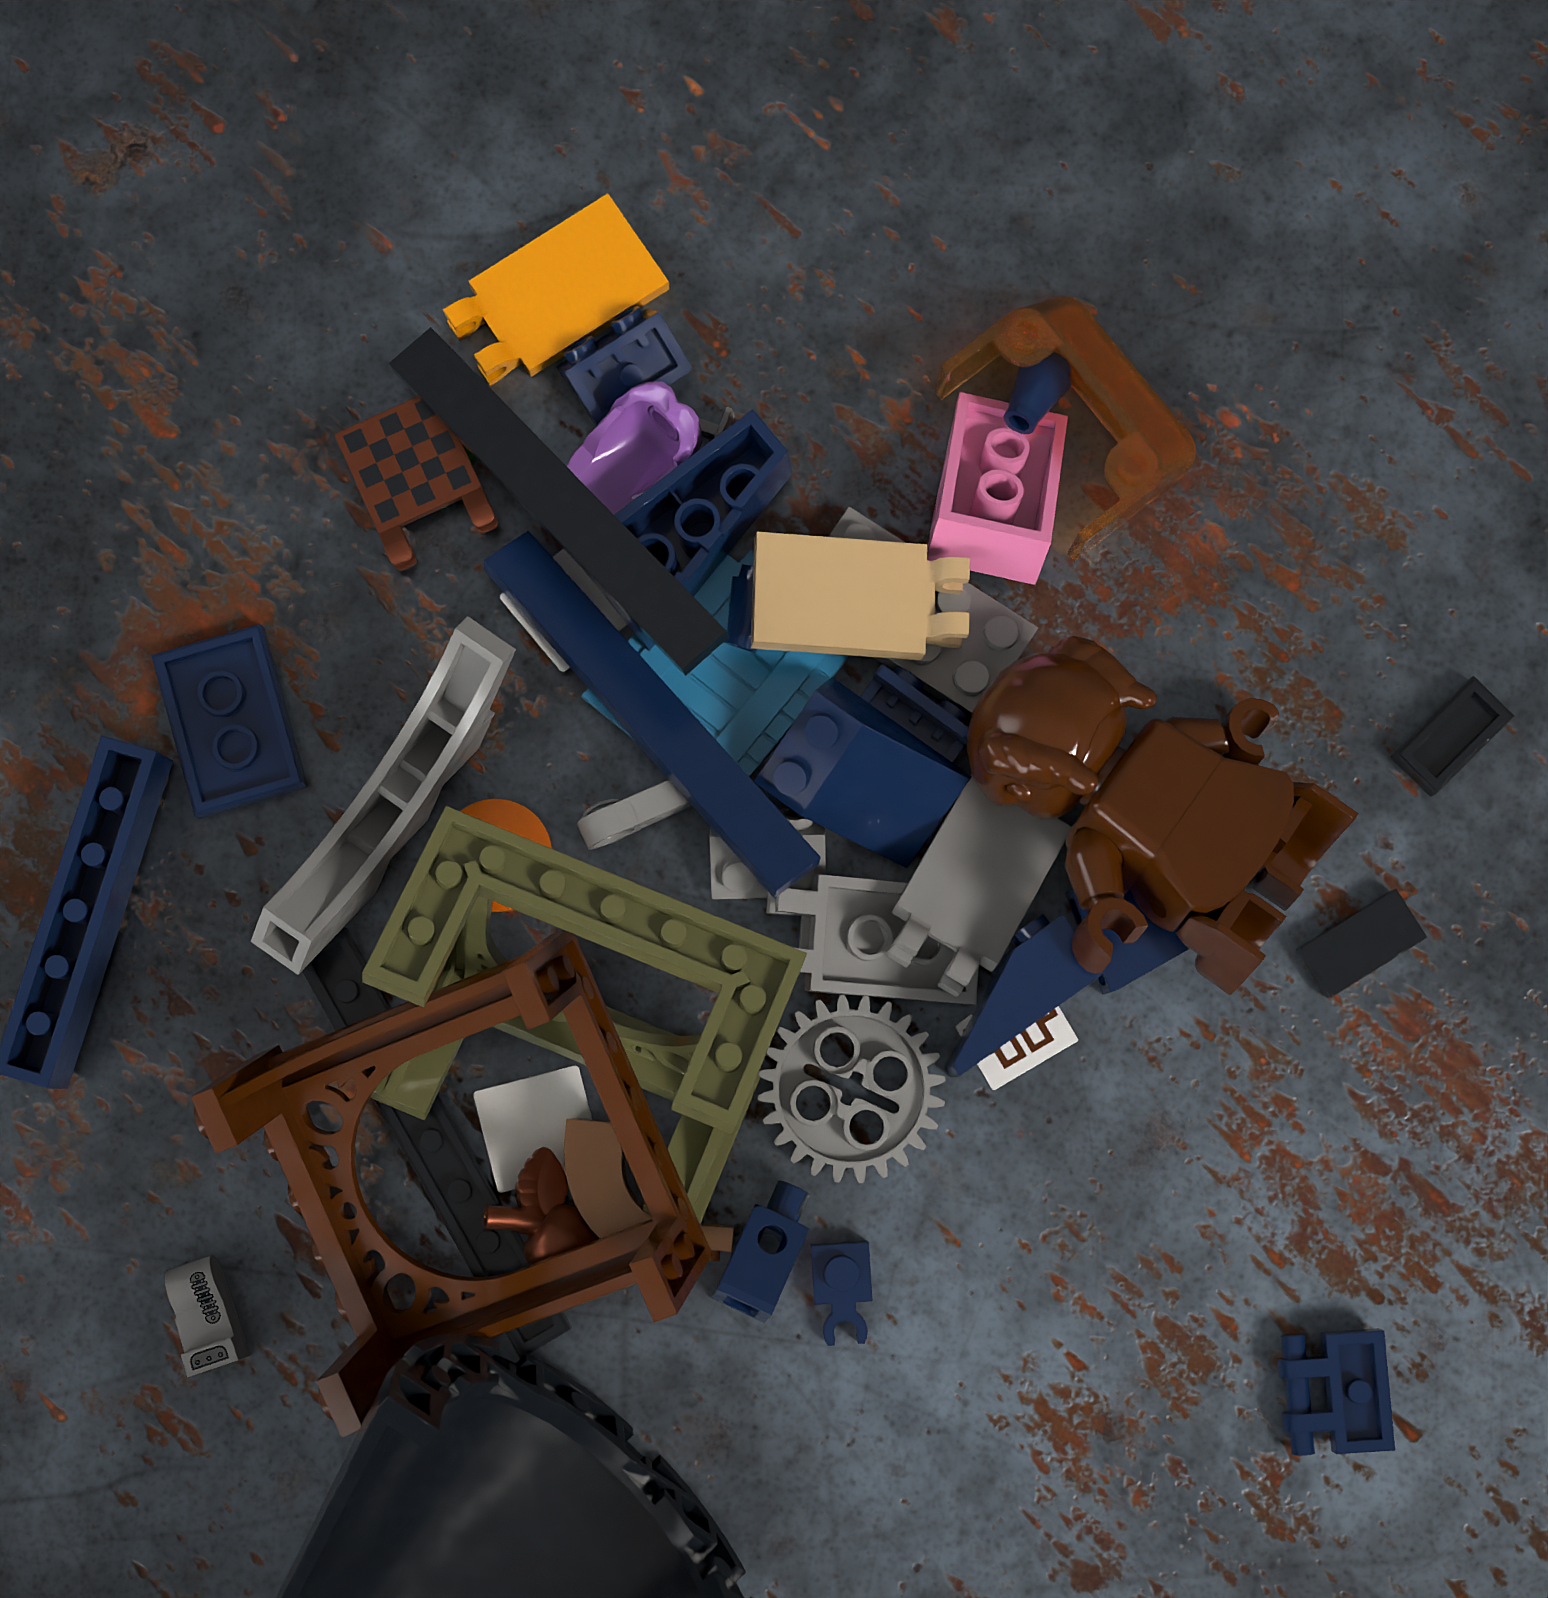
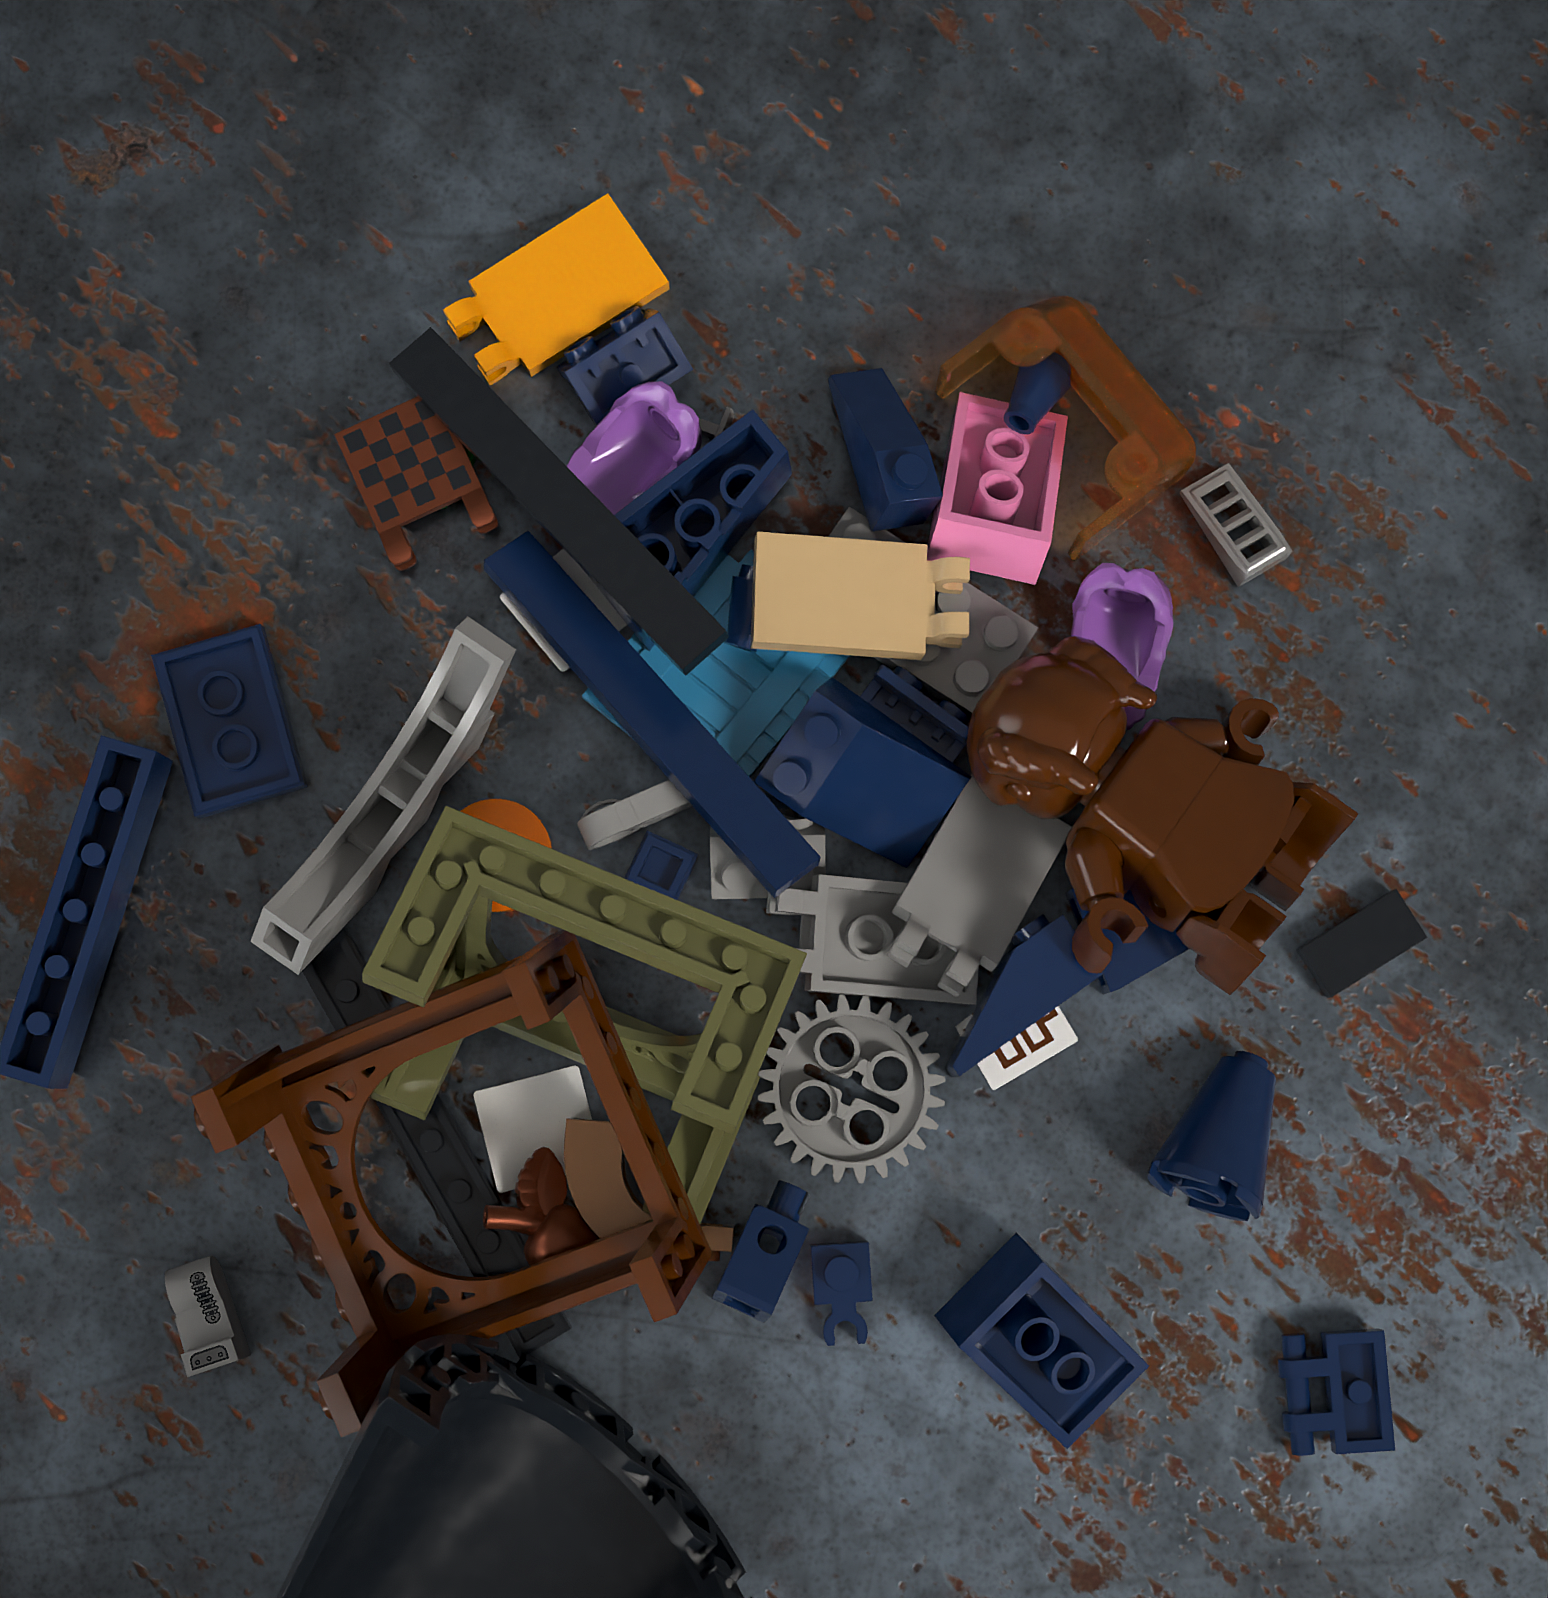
(661, 865): none -> dark blue tile
(885, 450): none -> dark blue slope
(1040, 1341): none -> dark blue slope
(1128, 618): none -> medium lavender hair
(1222, 1141): none -> dark blue cone
(1229, 551): none -> light grey slope
(1452, 736): black tile -> none

